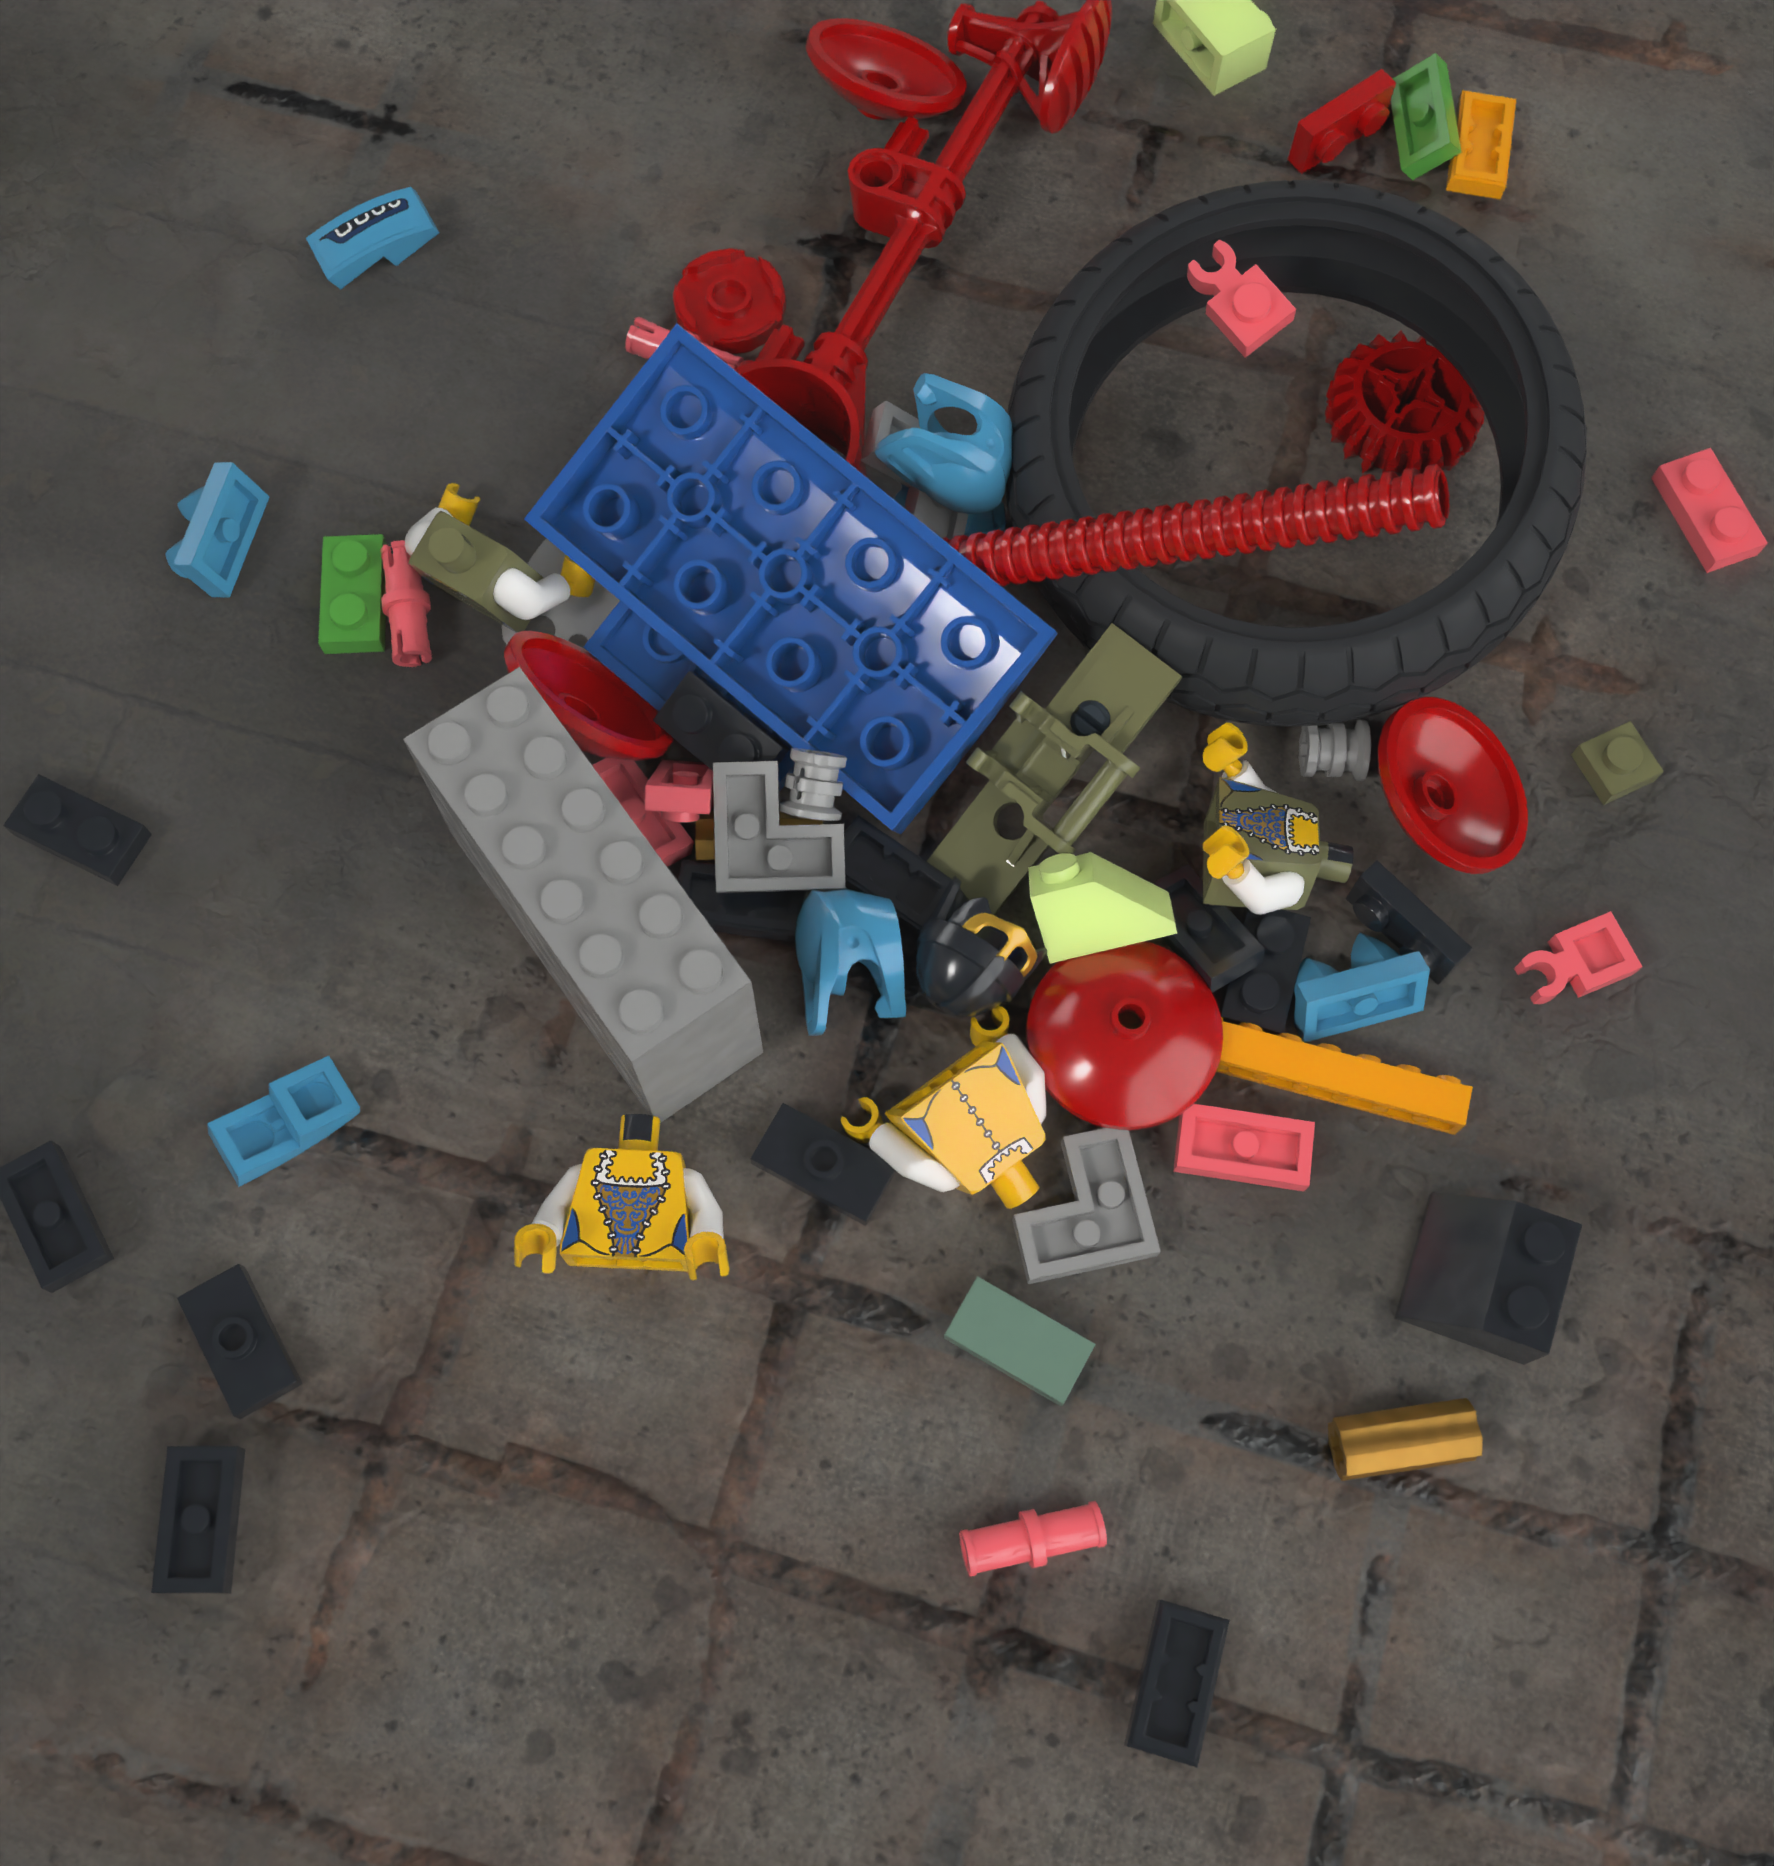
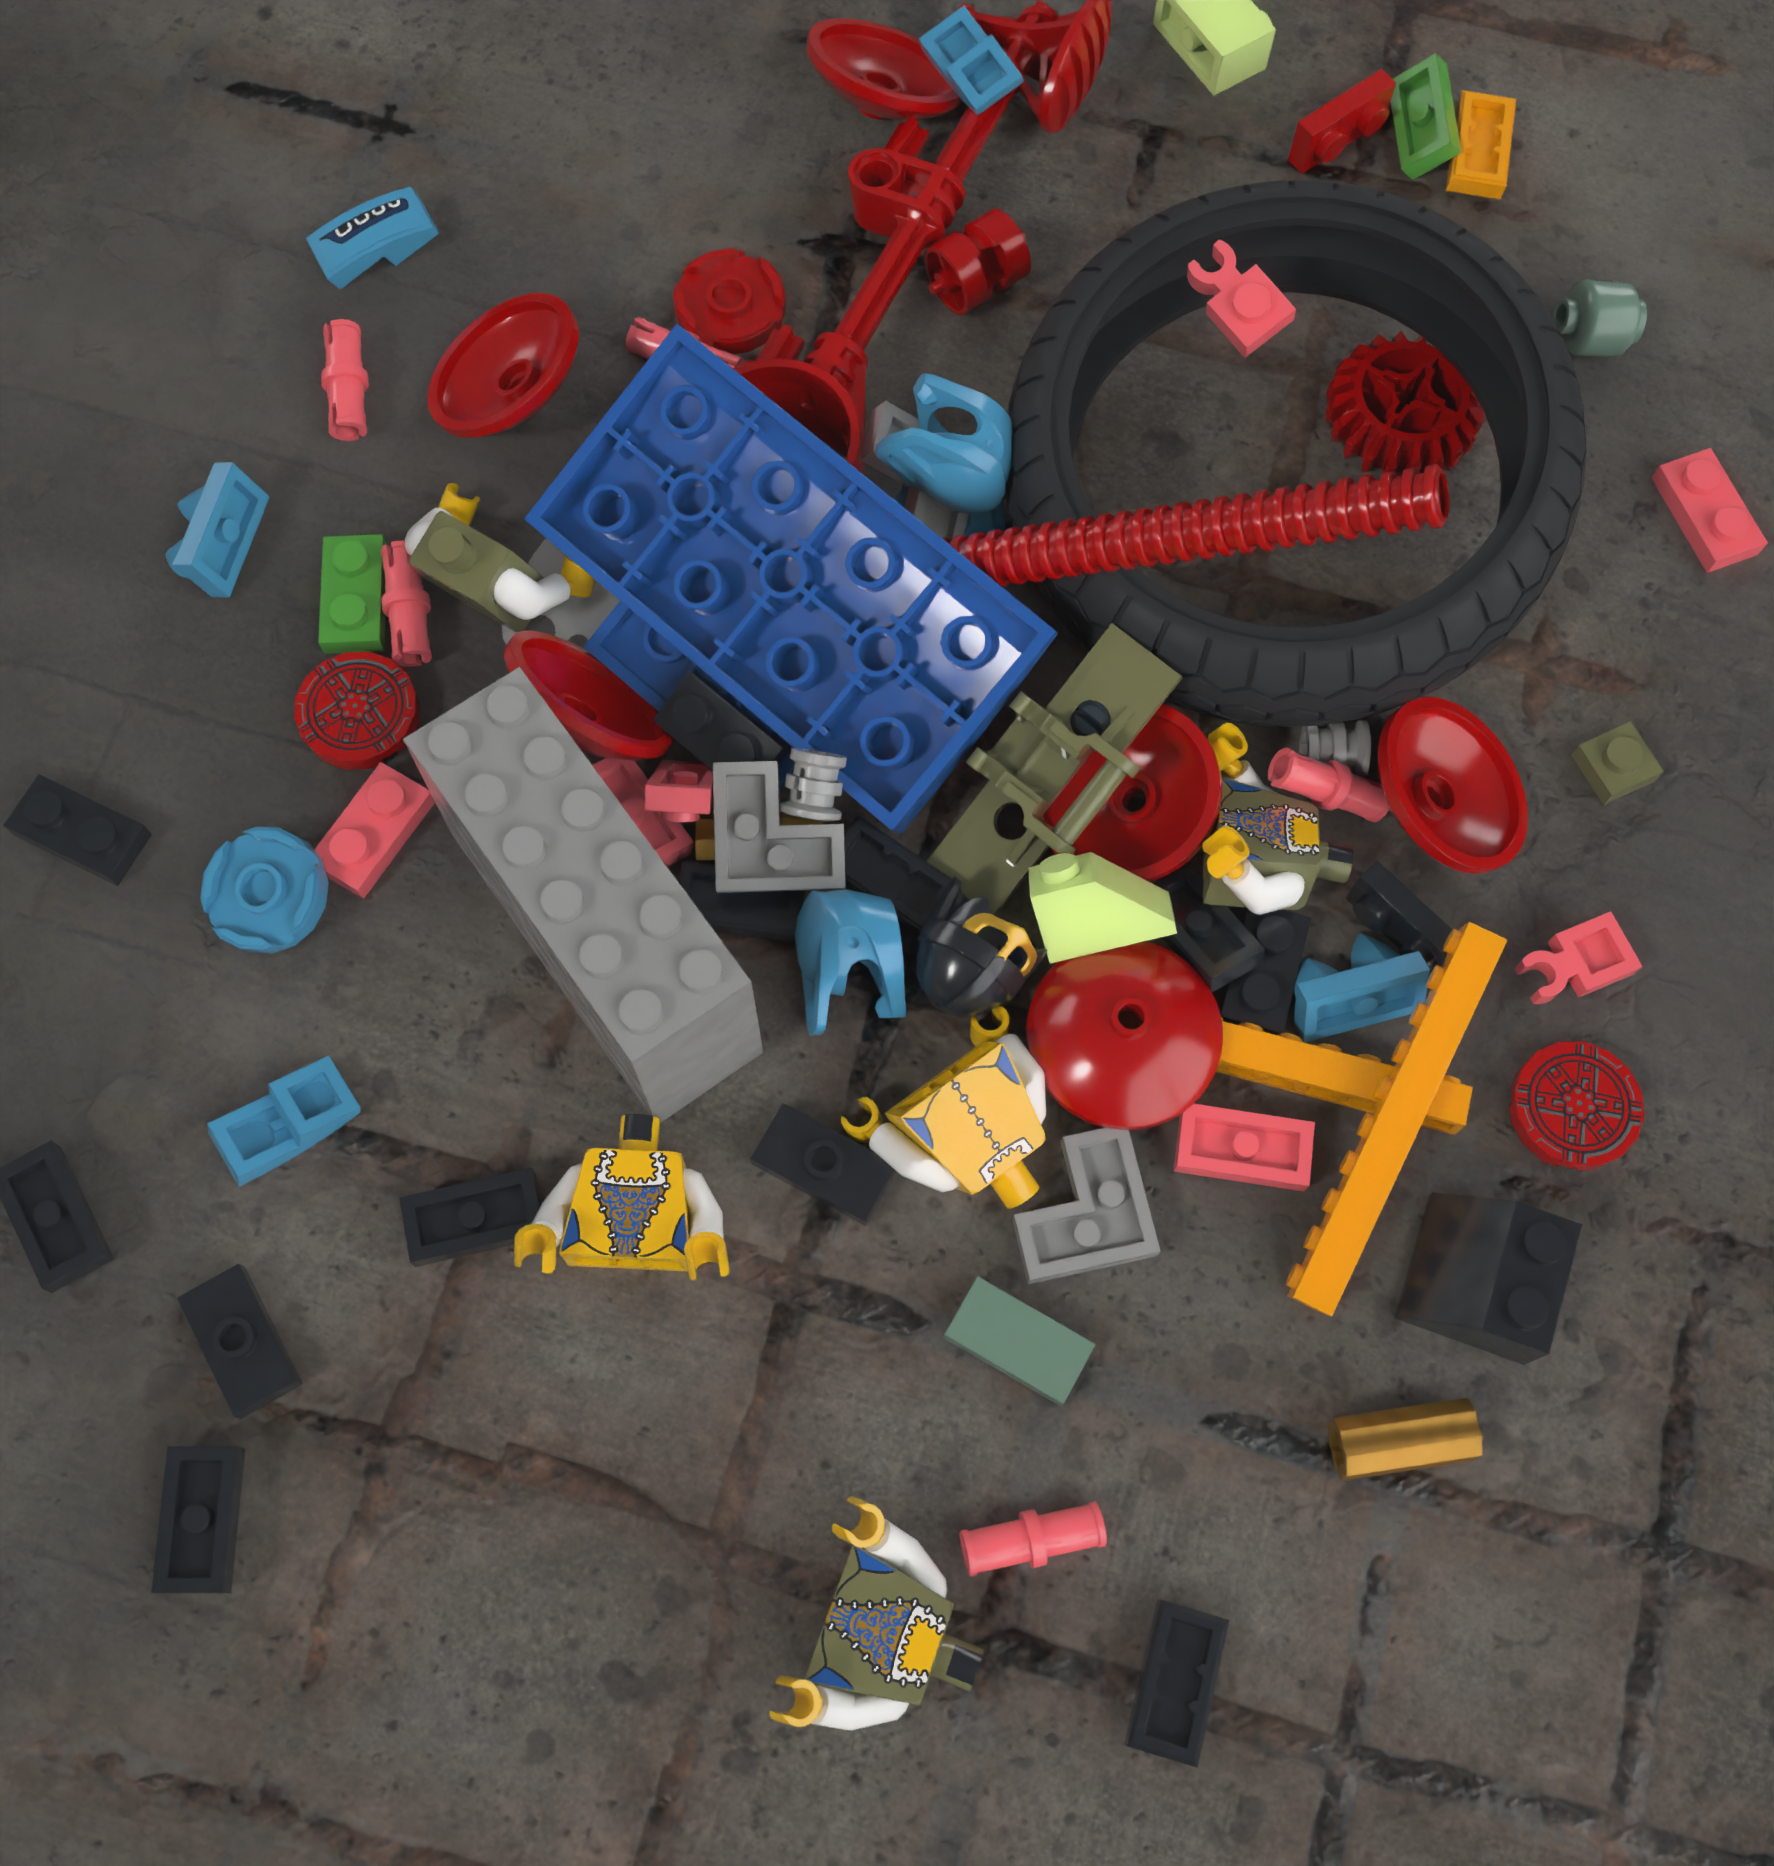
(264, 890): none -> dark azure tile
(344, 380): none -> coral pin
(356, 710): none -> red tile
(373, 829): none -> coral plate
(469, 1216): none -> black plate
(504, 366): none -> red dish
(880, 1634): none -> torso
(970, 61): none -> dark azure slope
(980, 260): none -> red wheel
(1181, 803): none -> red dish
(1328, 784): none -> coral pin
(1396, 1118): none -> light orange piece
(1576, 1106): none -> red tile
(1600, 318): none -> sand green head

